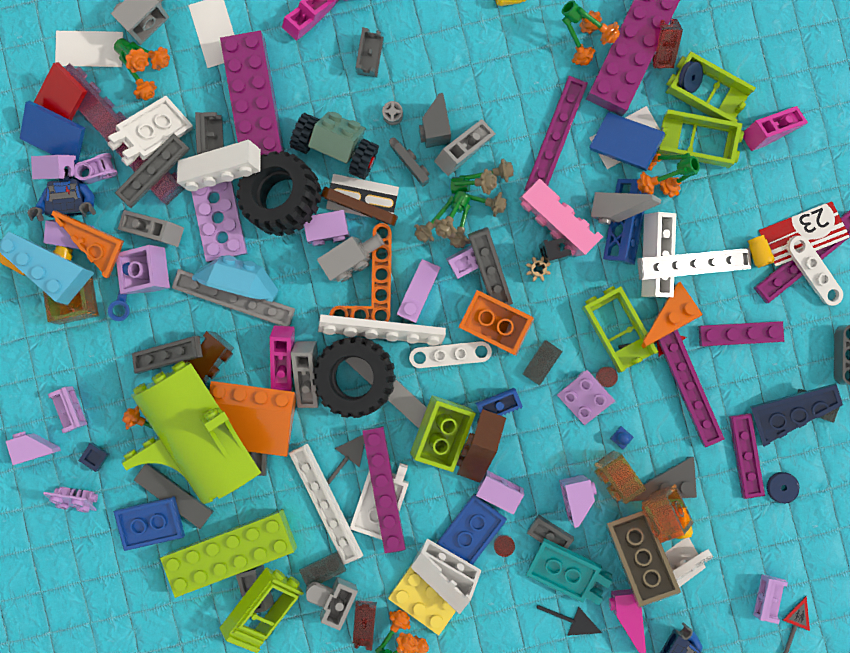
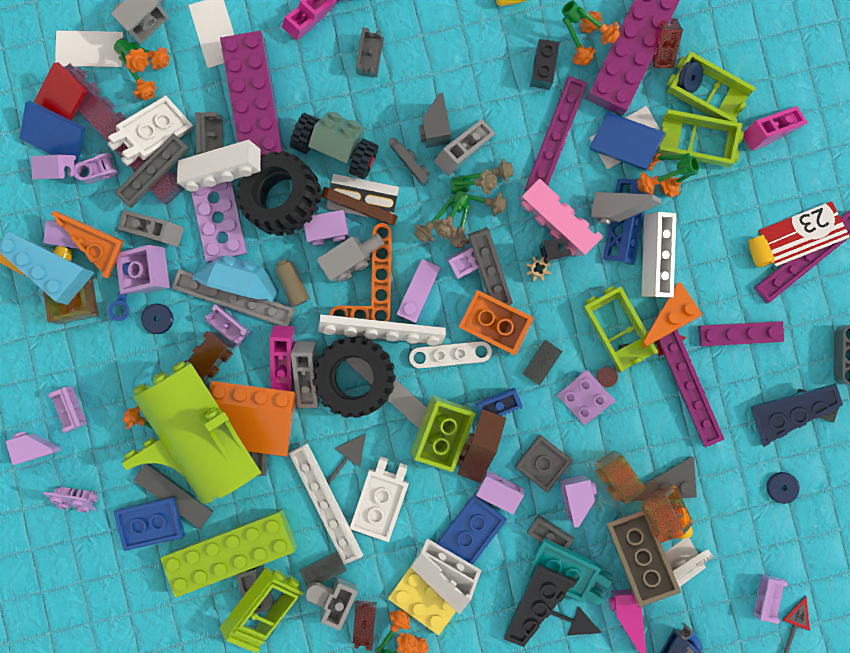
(65, 196): torso -> none
(93, 457): dark blue plate -> none
(149, 315): none -> dark blue piece
(167, 354): dark grey tile -> none
(227, 325): none -> lavender hinge
(291, 283): none -> dark tan brick
(384, 489): magenta plate -> none
(390, 110): light grey wheel -> none
(504, 545): clear red tile -> none
(540, 597): none -> black wing
(543, 463): none -> dark grey tile
(544, 64): none -> black brick
(621, 437): blue piece -> none
(694, 263): tile -> none
(746, 456): magenta tile -> none
(814, 270): white plate -> none

